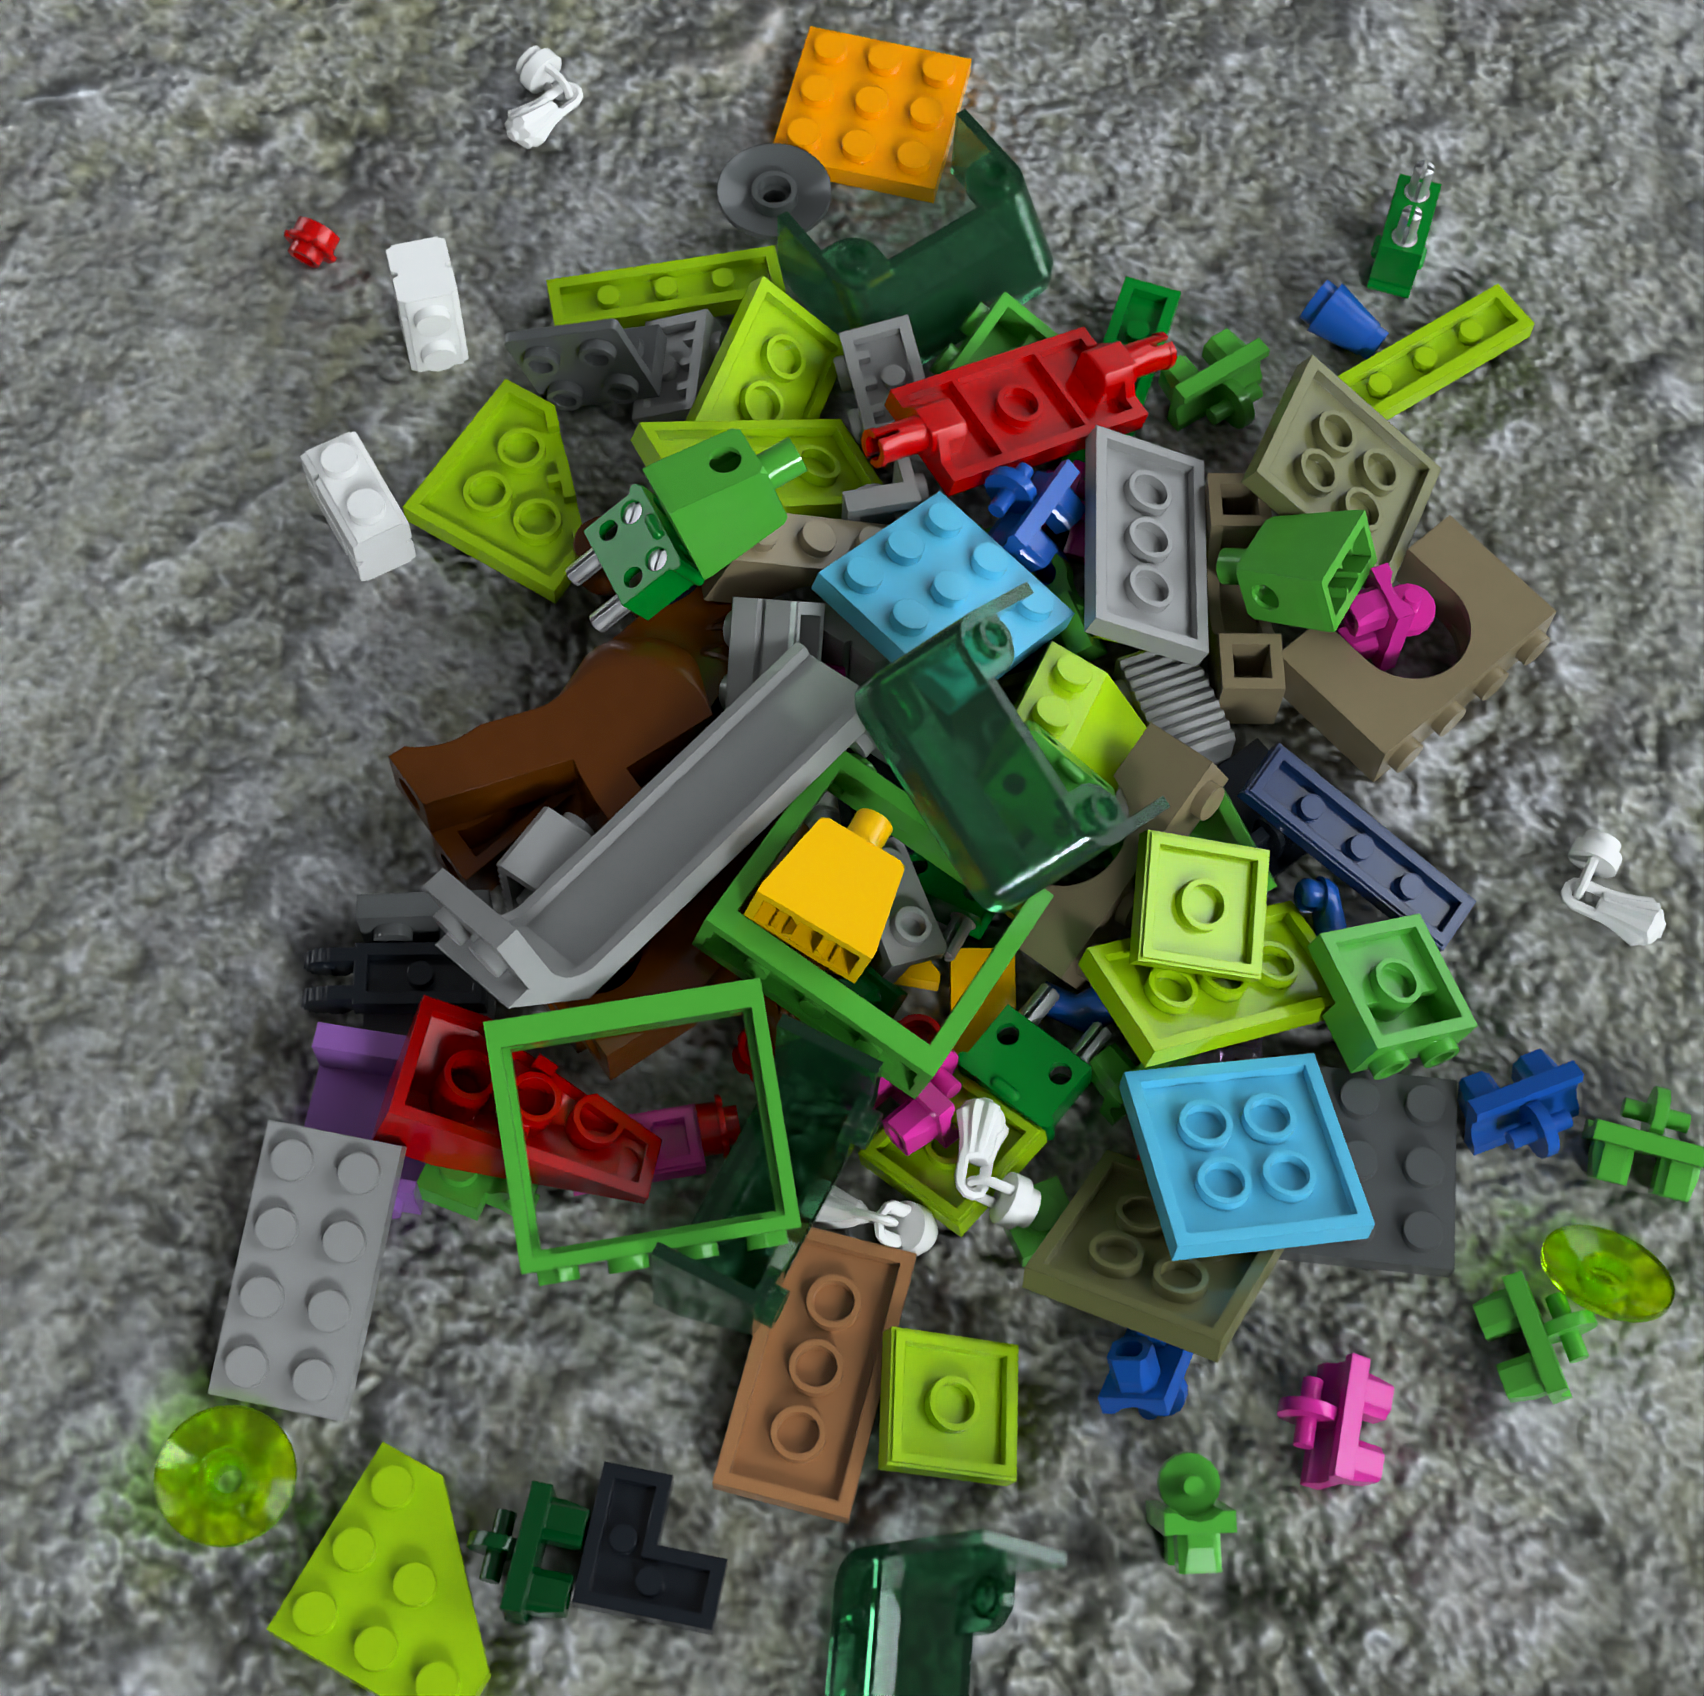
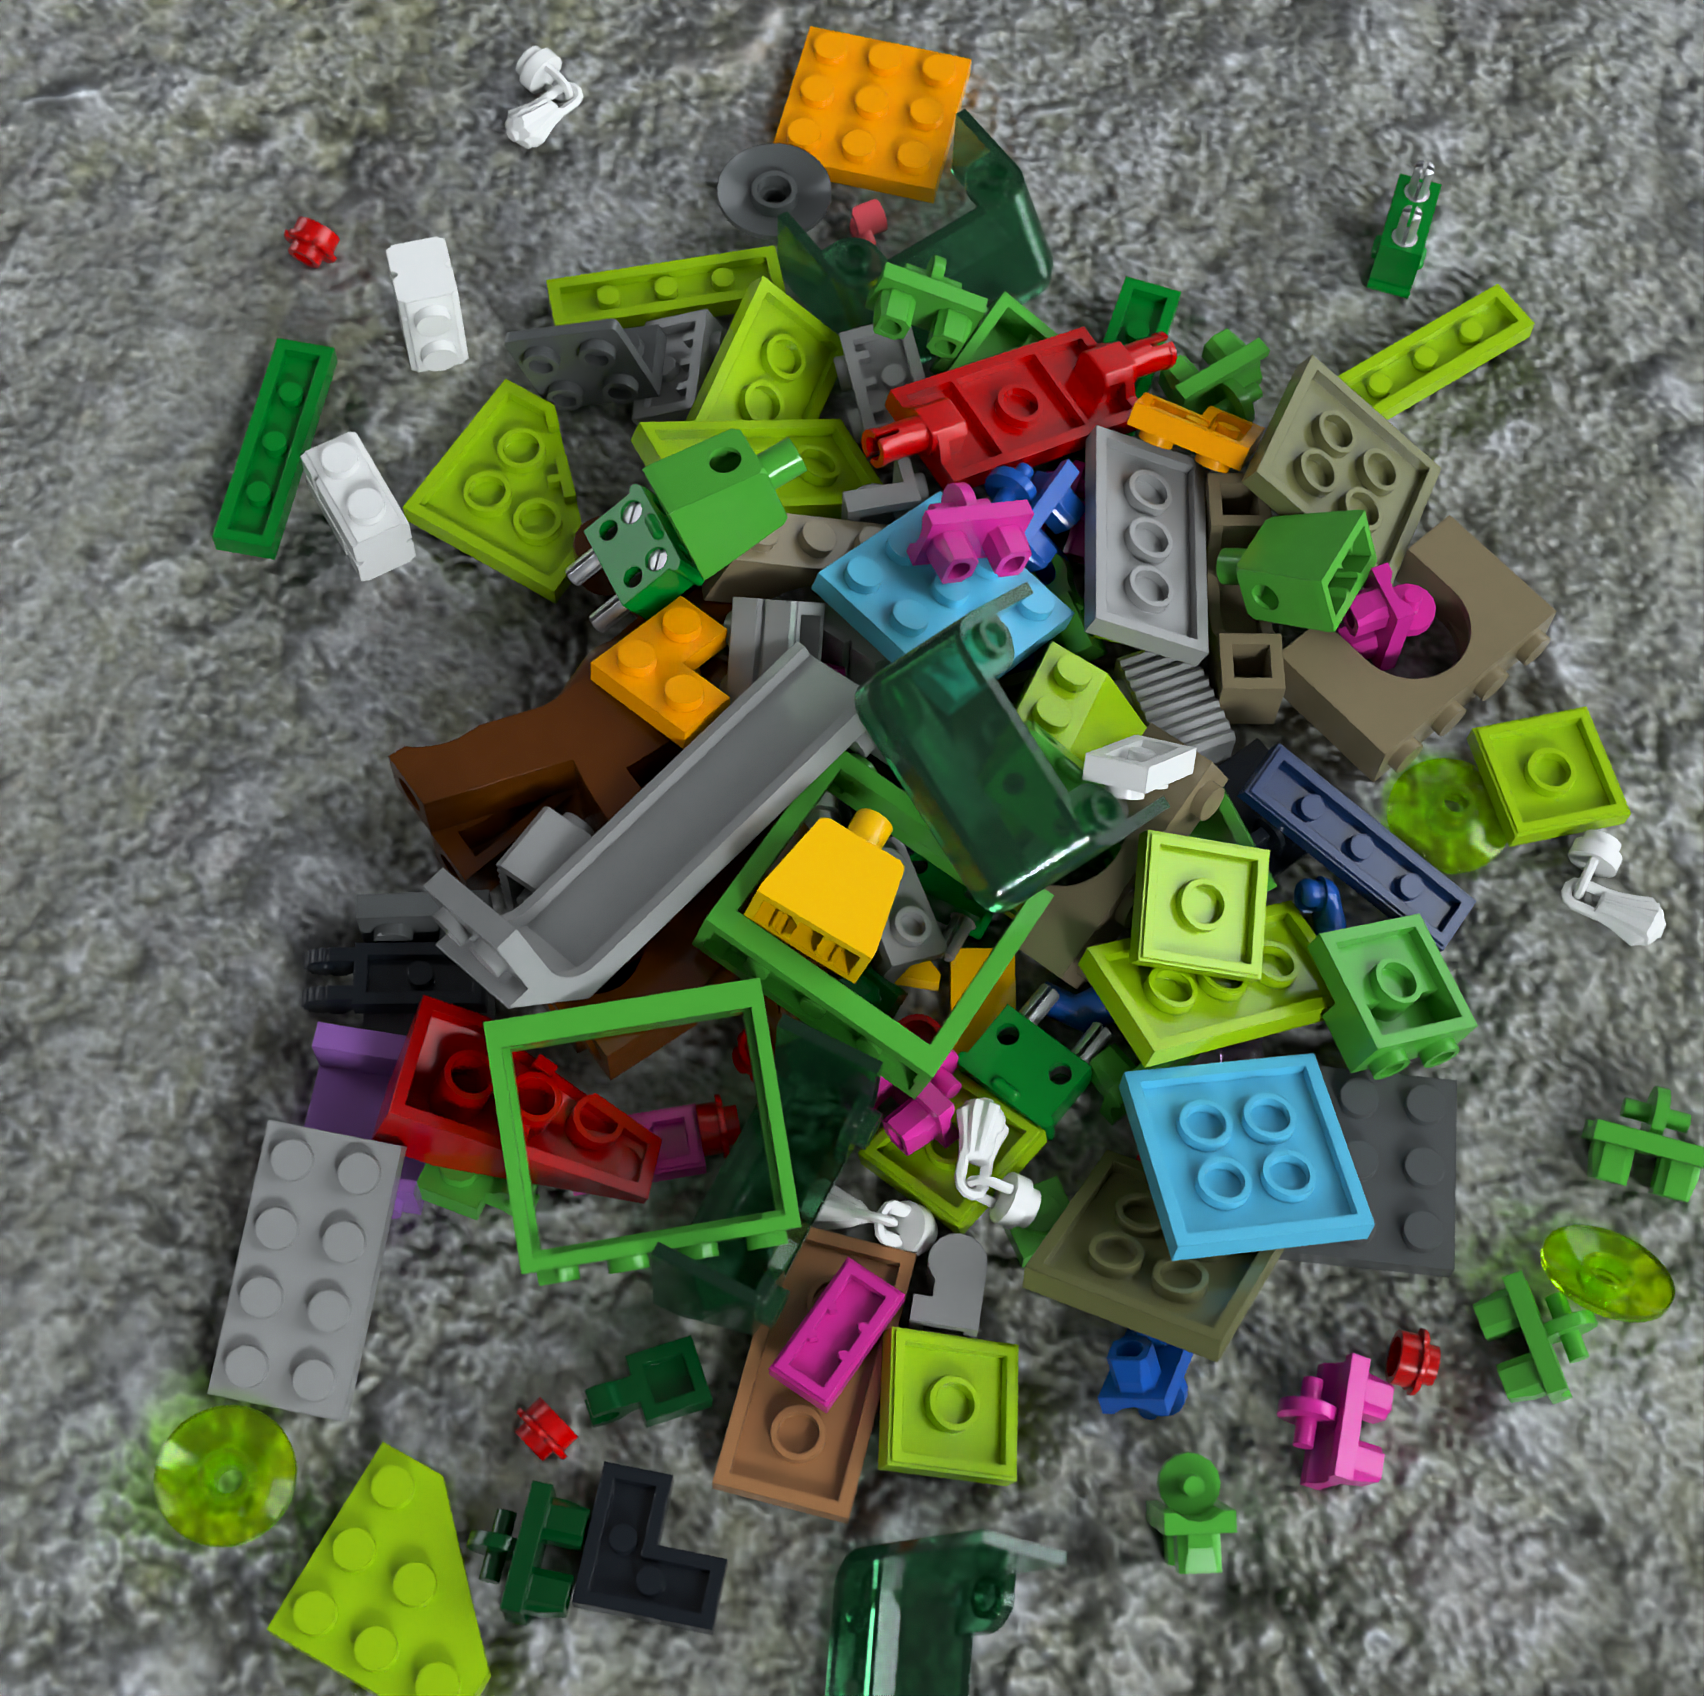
(270, 454): none -> green plate
(544, 1430): none -> red plate
(656, 671): none -> light orange plate
(661, 1383): none -> dark green plate
(836, 1335): none -> dark pink plate
(868, 220): none -> coral hand
(925, 301): none -> bright green hips
(957, 1284): none -> light grey leg
(970, 529): none -> dark pink hips
(1138, 766): none -> white plate
(1215, 436): none -> light orange plate
(1343, 320): blue cone -> none
(1412, 1361): none -> red plate
(1443, 837): none -> clear neon green dish
(1524, 1112): blue hips -> none
(1548, 776): none -> lime plate

